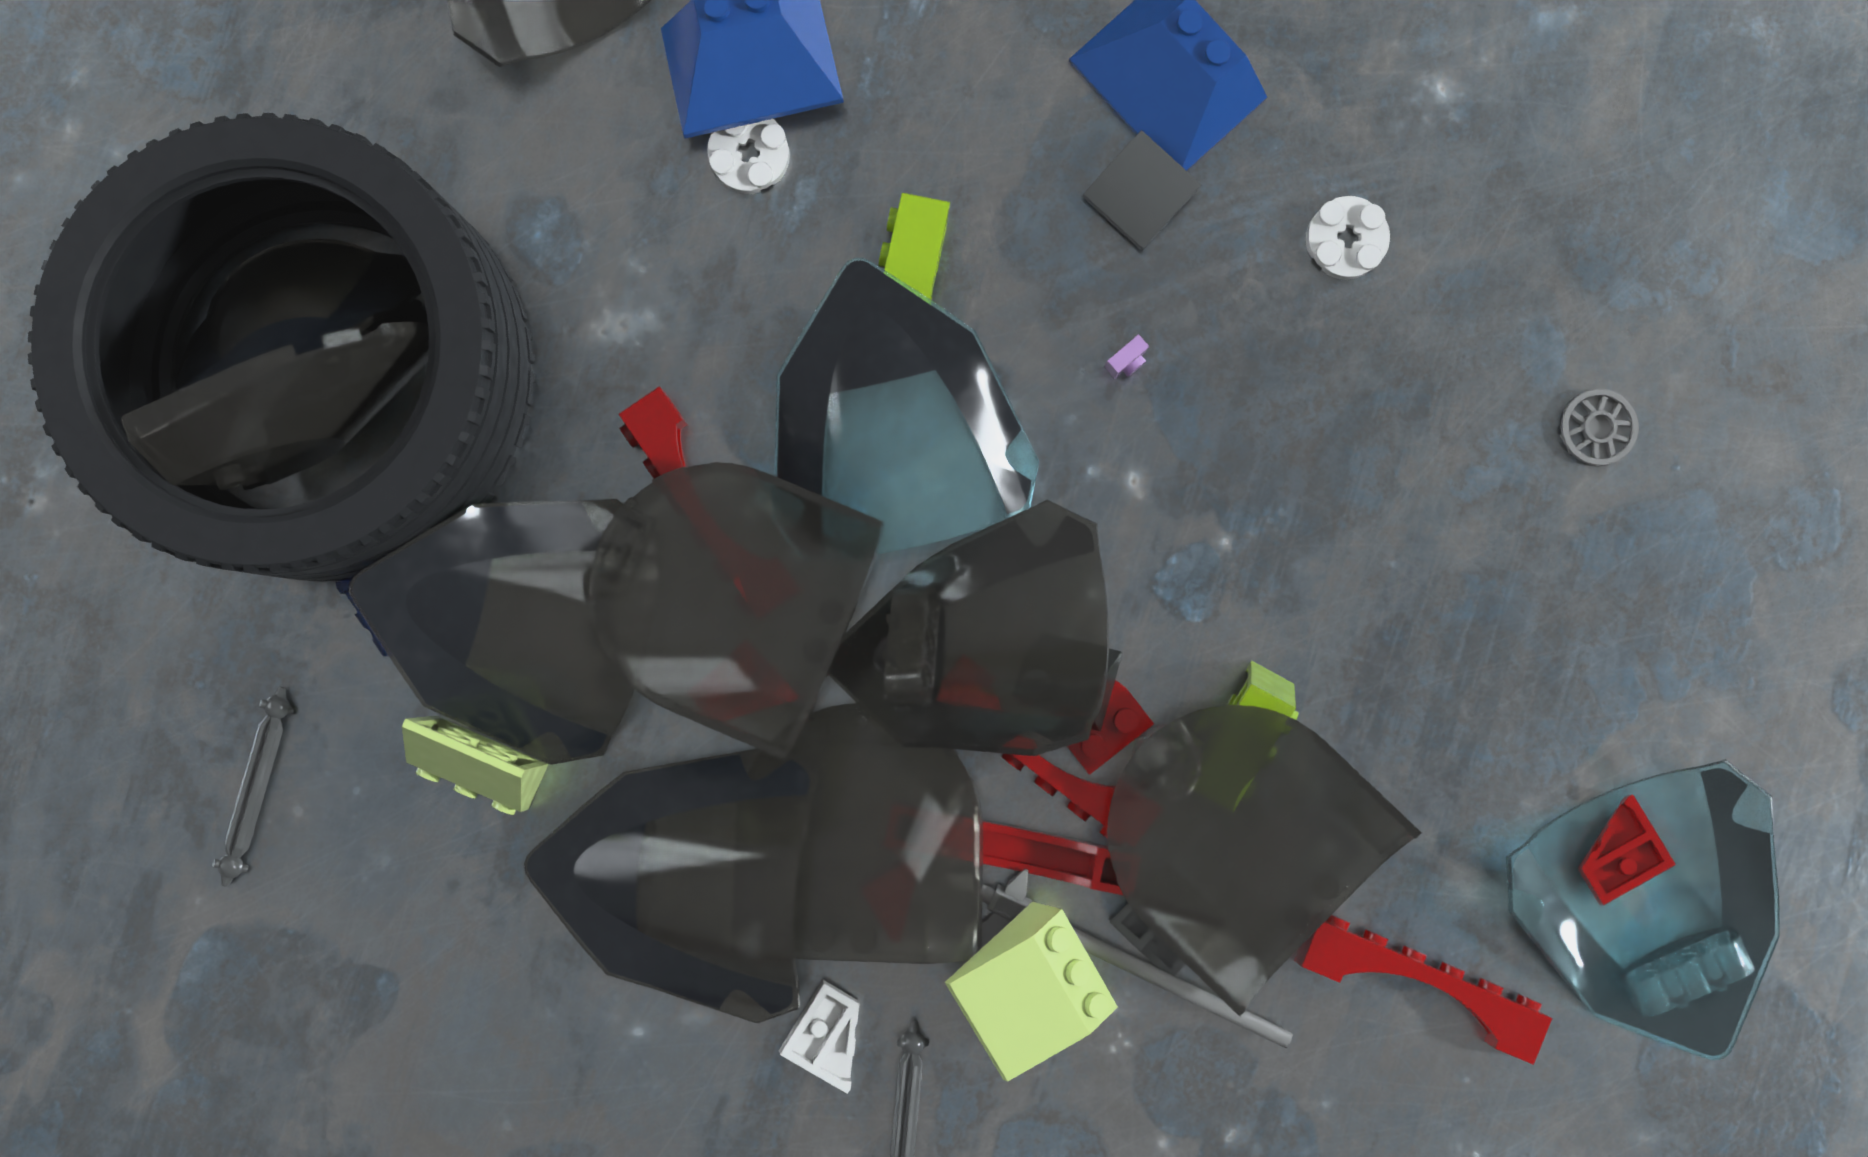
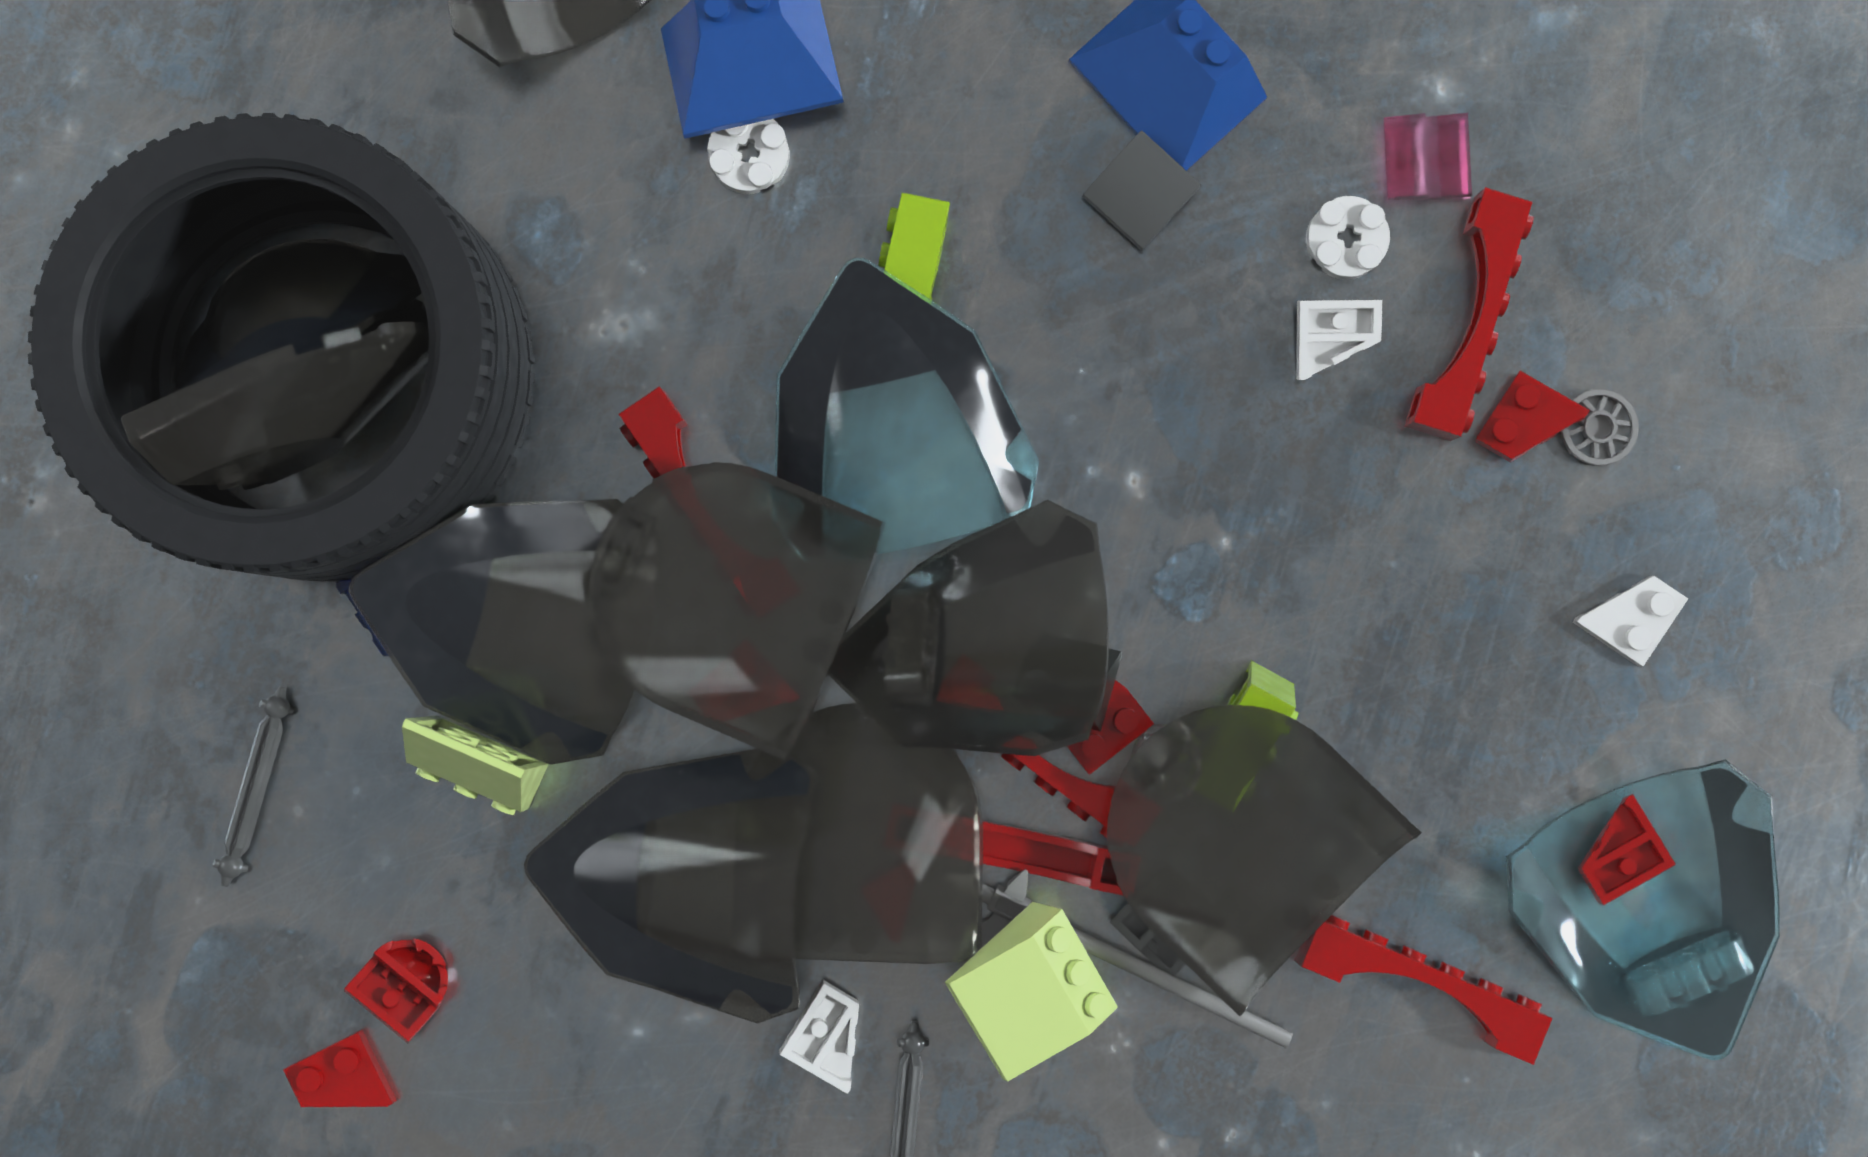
(341, 1076): none -> red wing
(402, 985): none -> red slope
(1128, 358): lavender plate -> none
(1334, 331): none -> white wing
(1428, 156): none -> clear pink slope
(1496, 229): none -> red arch
(1527, 417): none -> red wing
(1635, 619): none -> white wing

